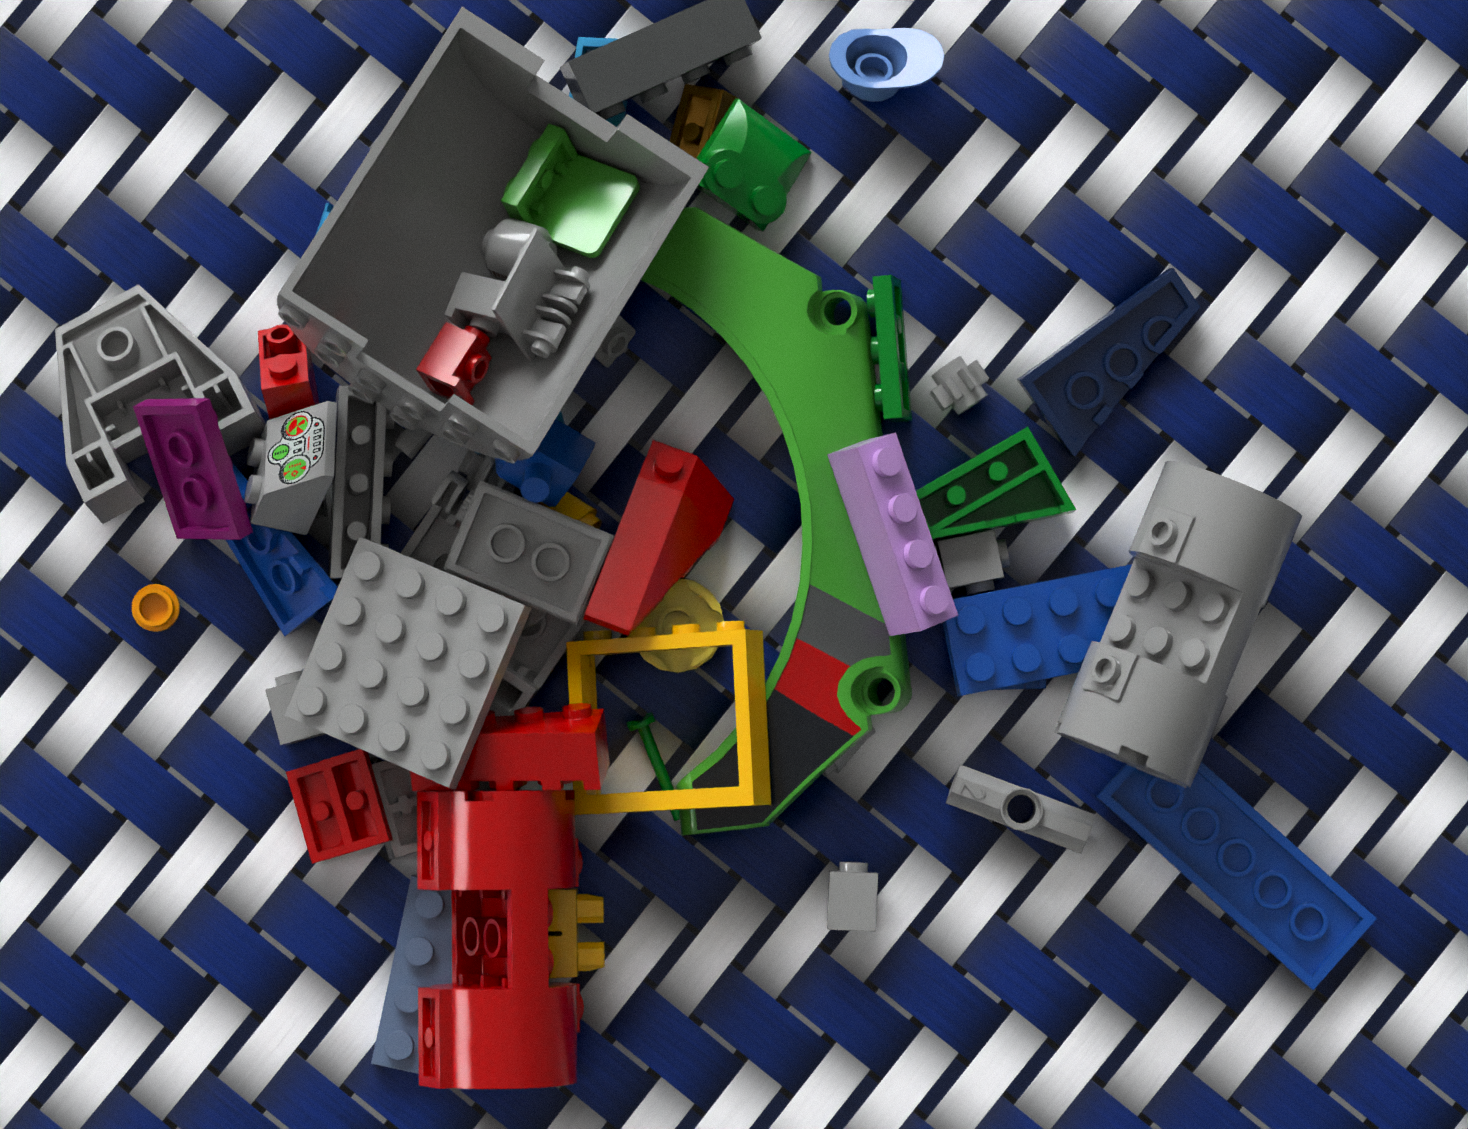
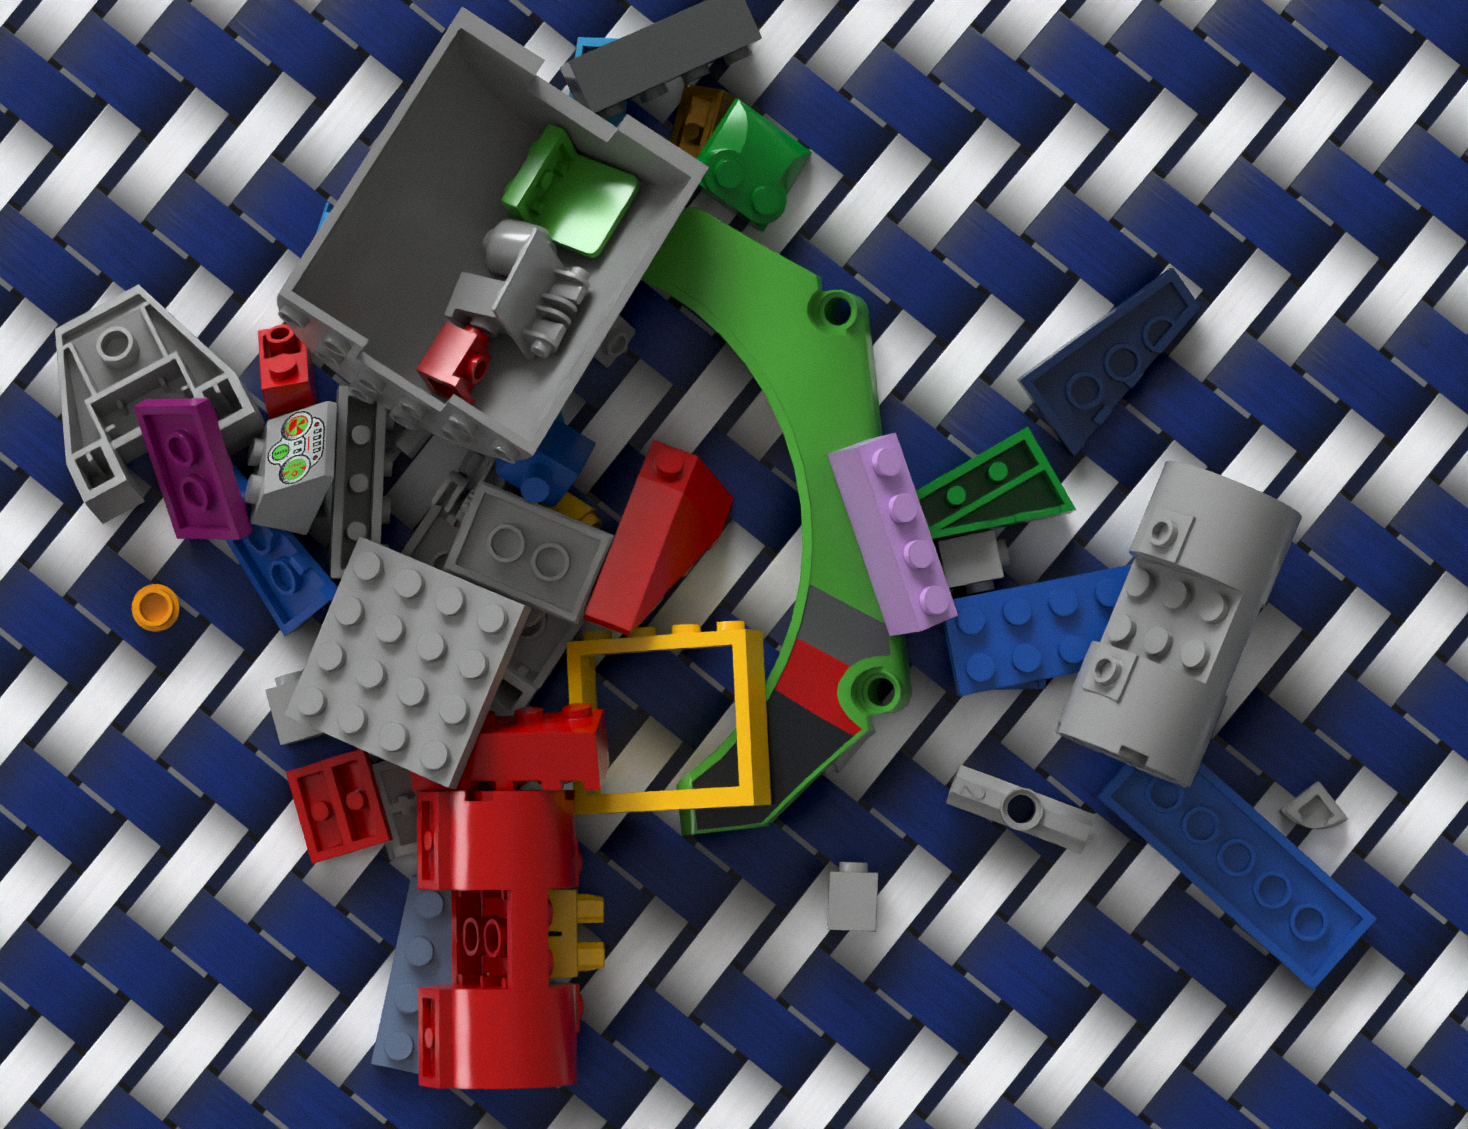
(653, 754): green piece -> none
(683, 604): light yellow tile -> none
(884, 60): medium blue piece -> none
(889, 349): green plate -> none
(959, 385): light grey gear -> none
(1314, 809): none -> light grey tile

